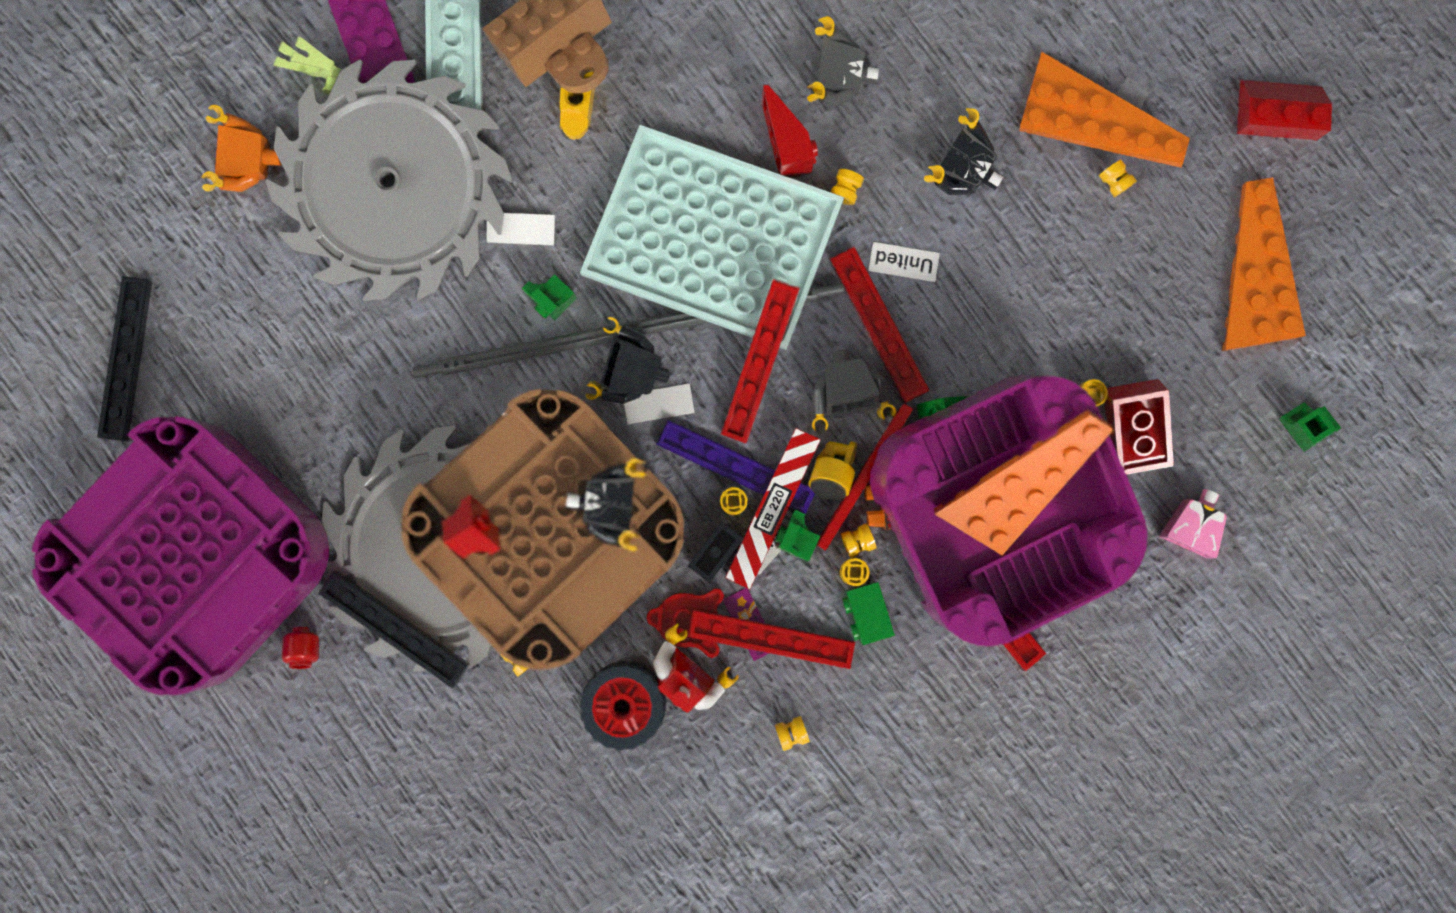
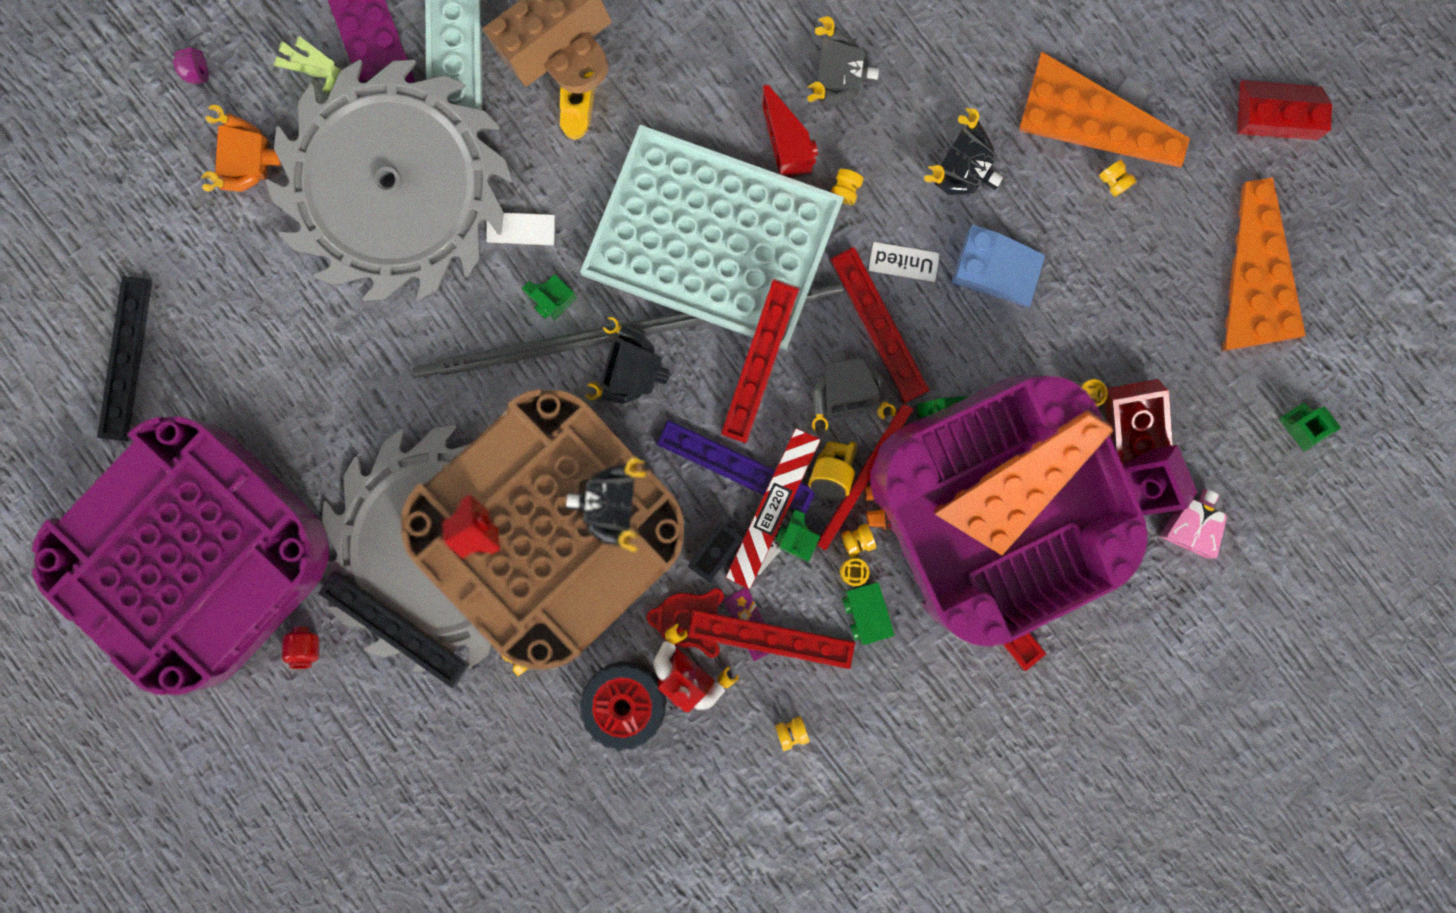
(191, 66): none -> magenta piece
(660, 404): white sticker -> none
(733, 505): yellow wheel -> none
(998, 266): none -> medium blue slope
(1161, 480): none -> magenta slope

